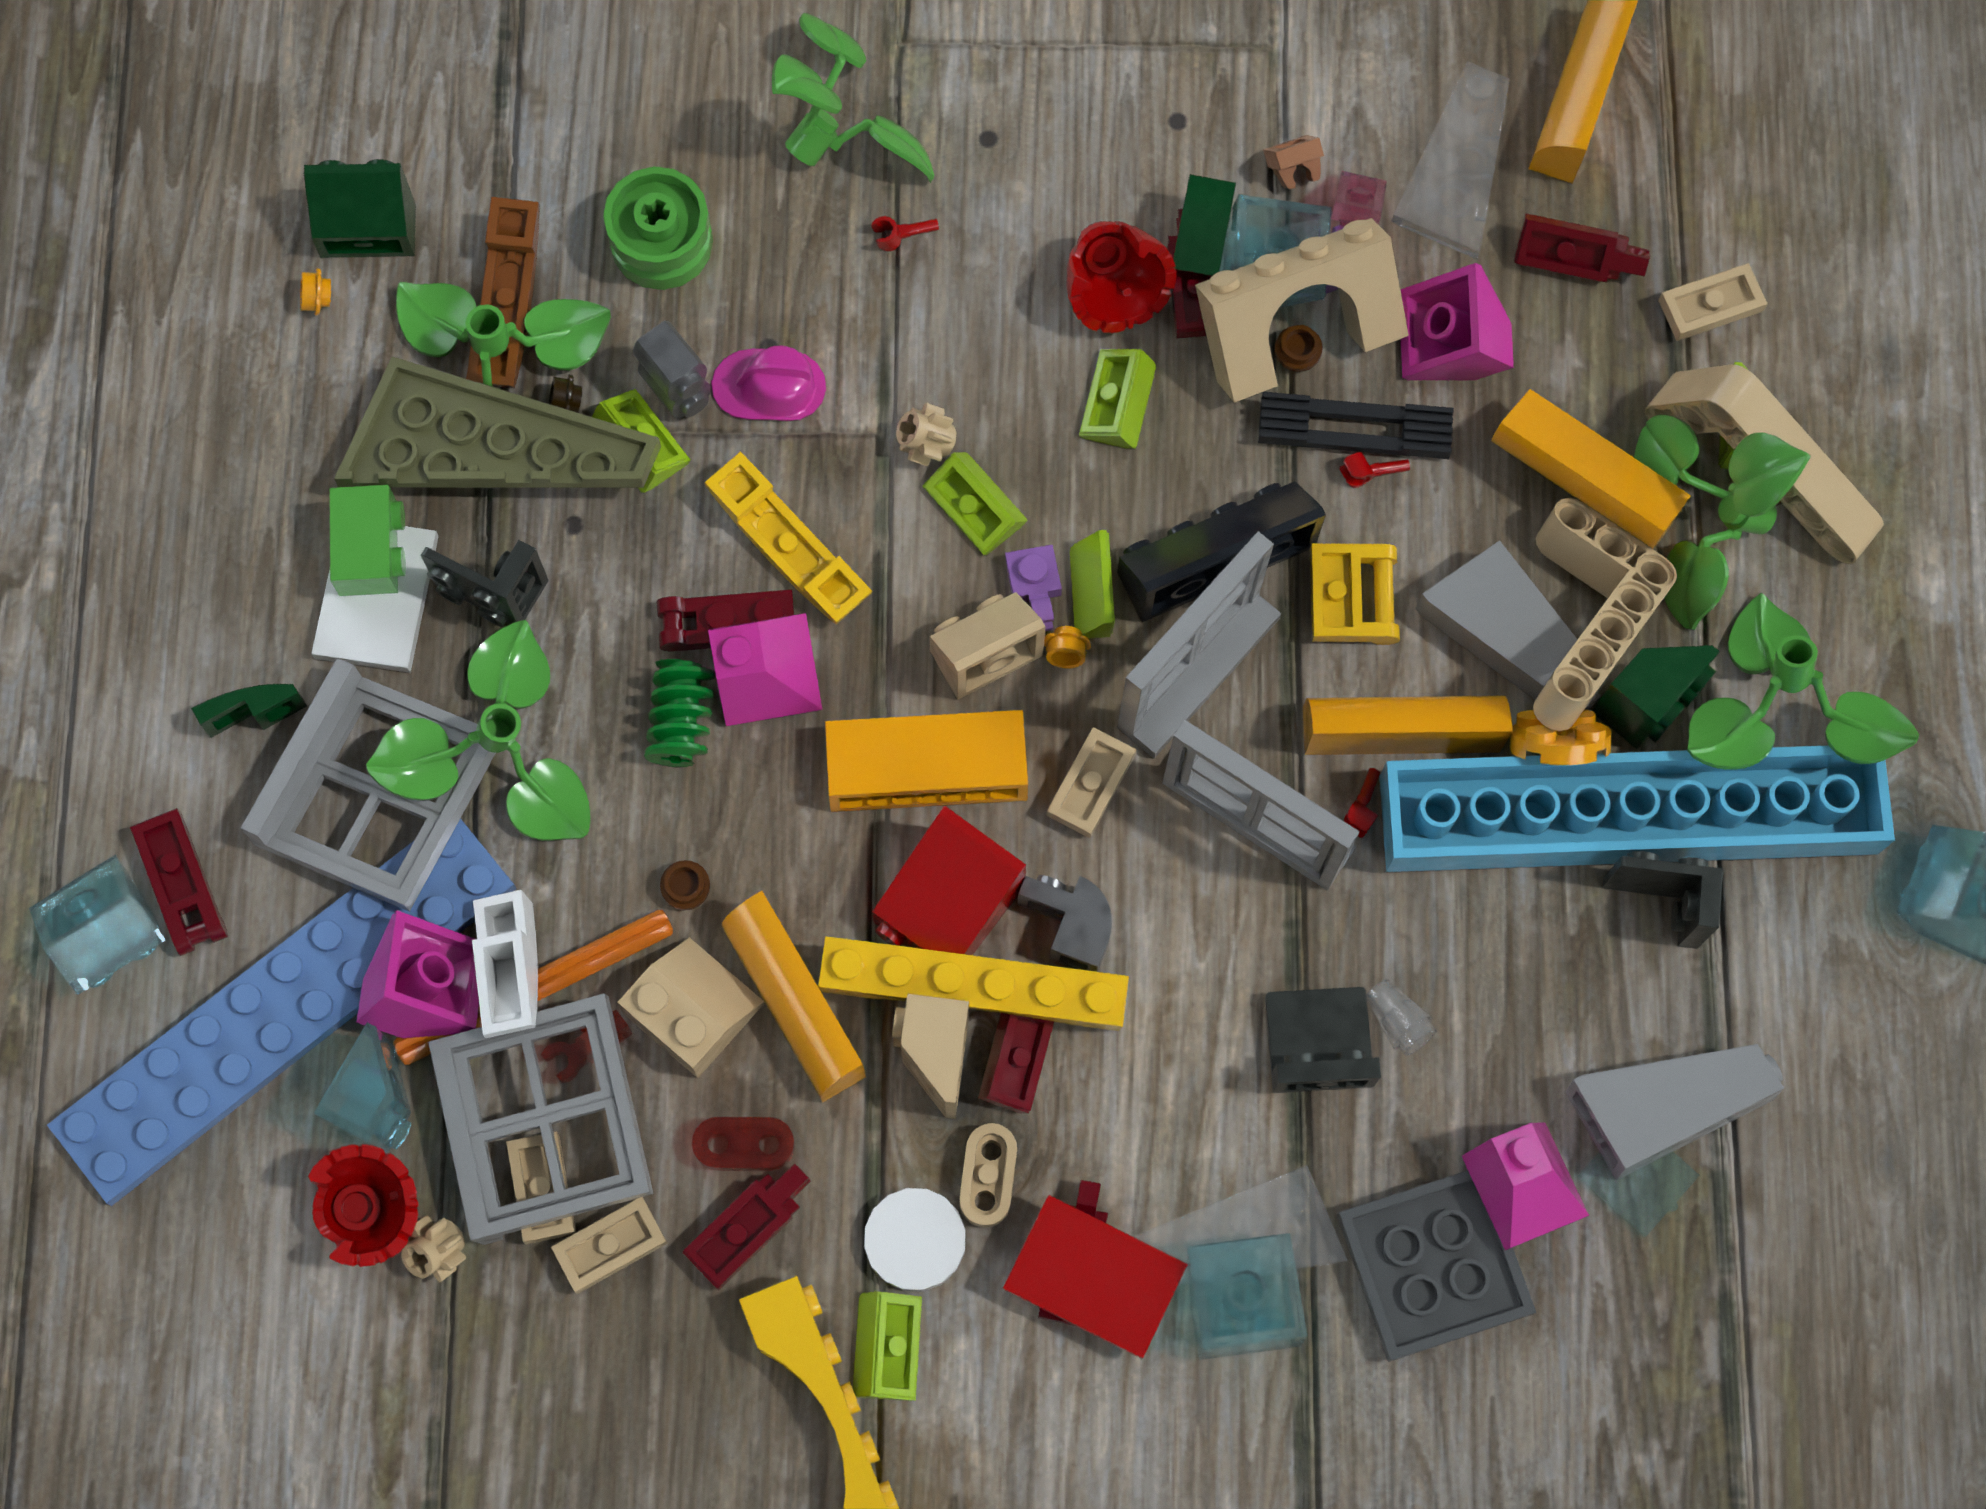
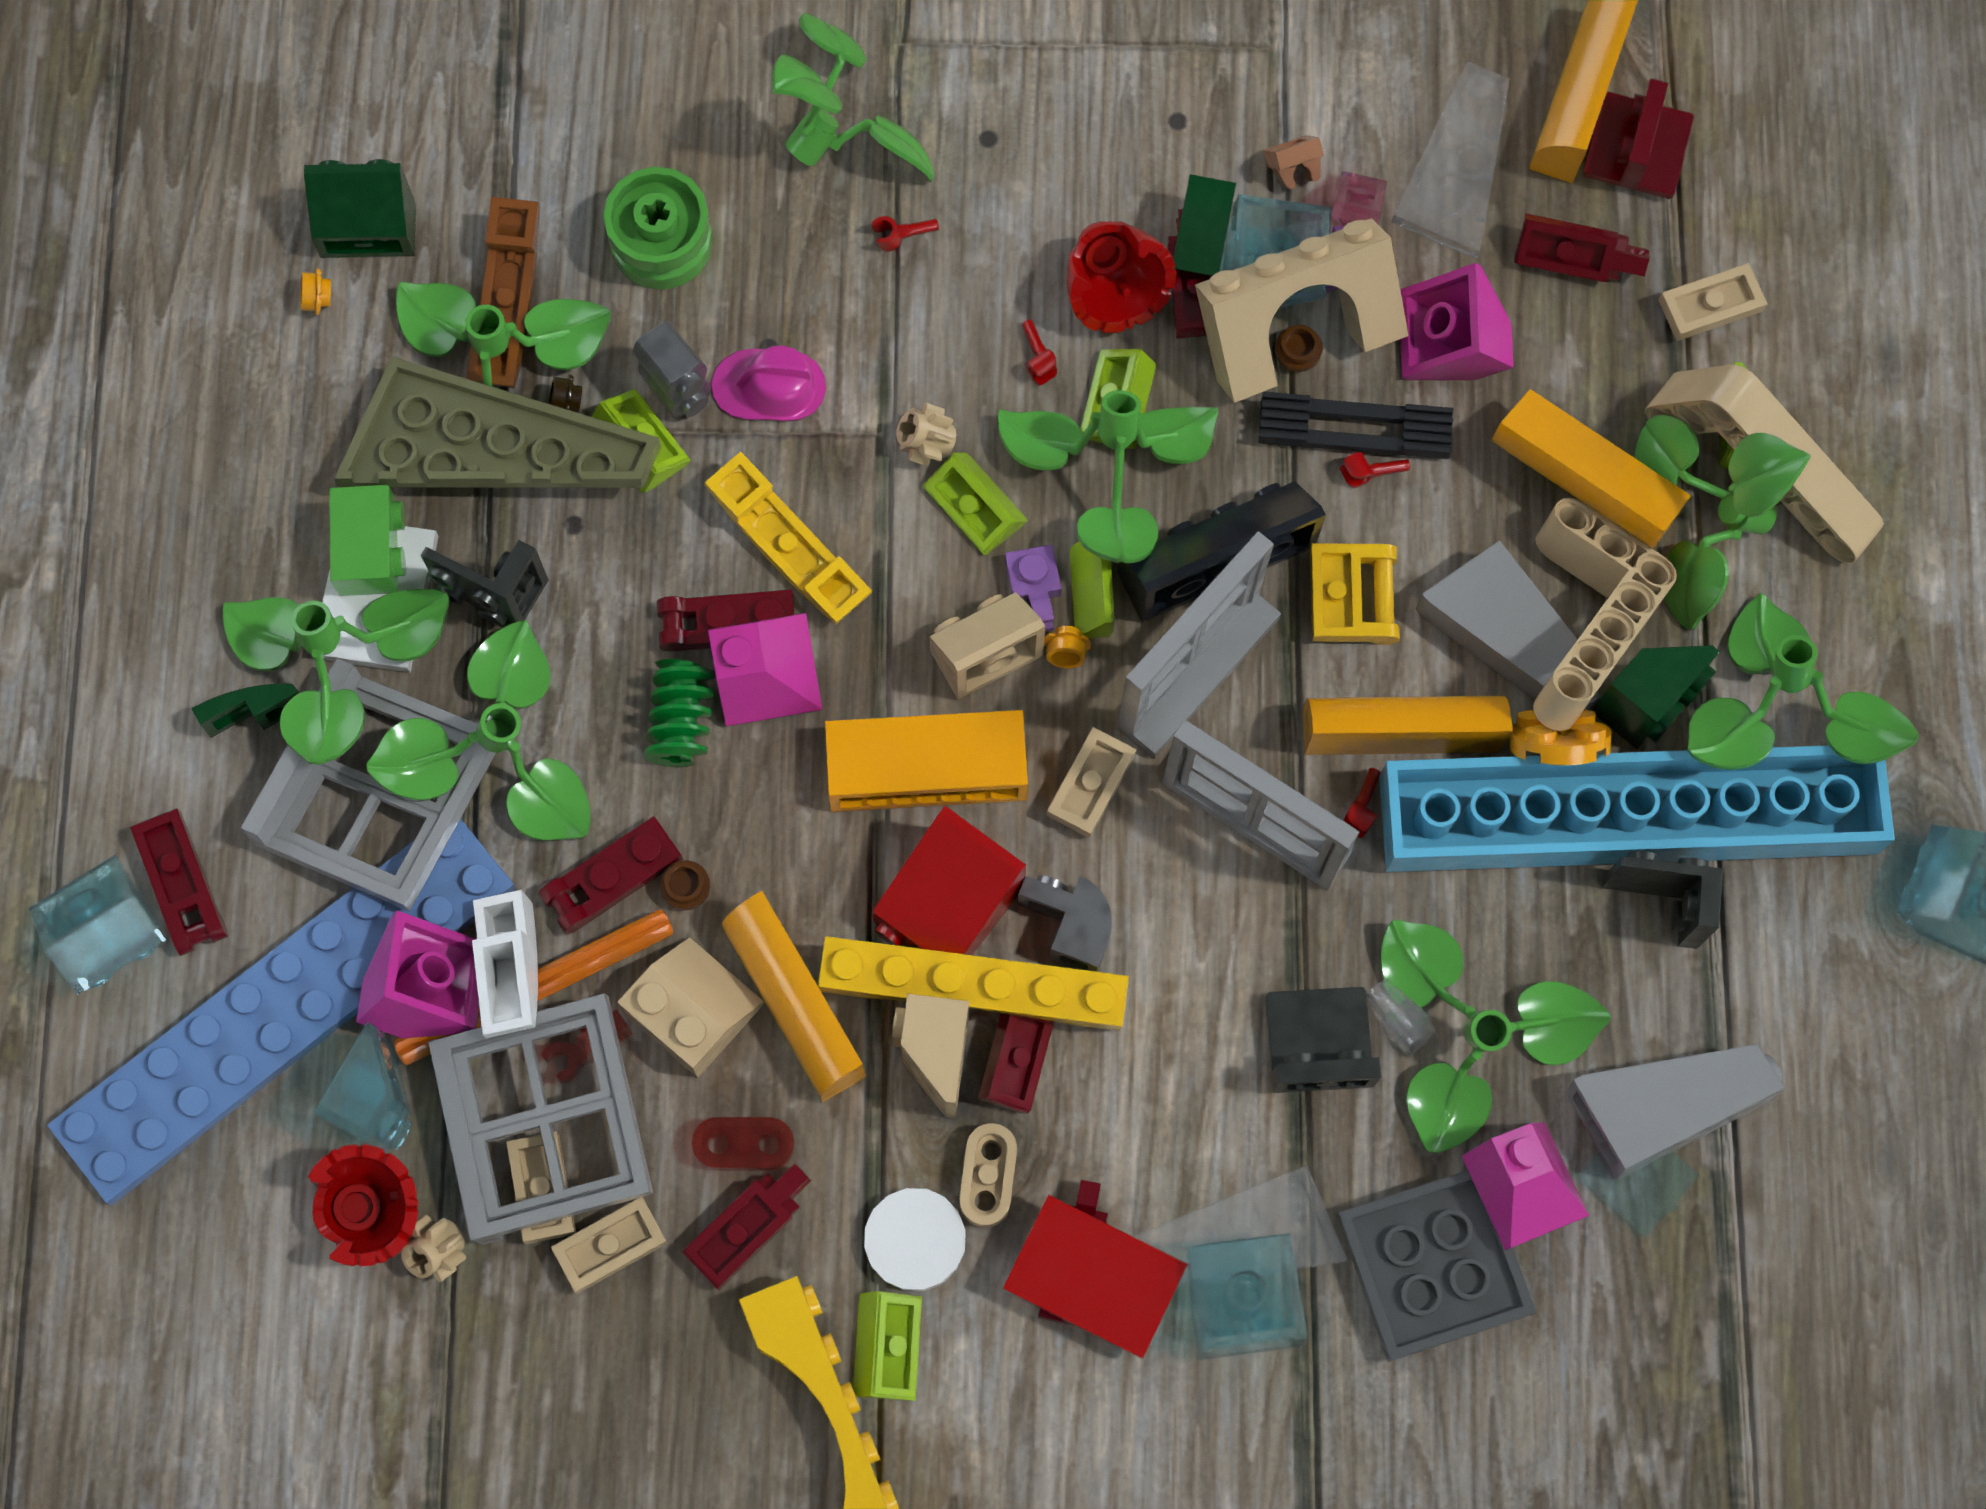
(328, 722): none -> bright green plant
(611, 875): none -> dark red plate
(1043, 365): none -> red hand
(1173, 434): none -> bright green plant
(1446, 1102): none -> bright green plant
(1639, 142): none -> dark red bracket

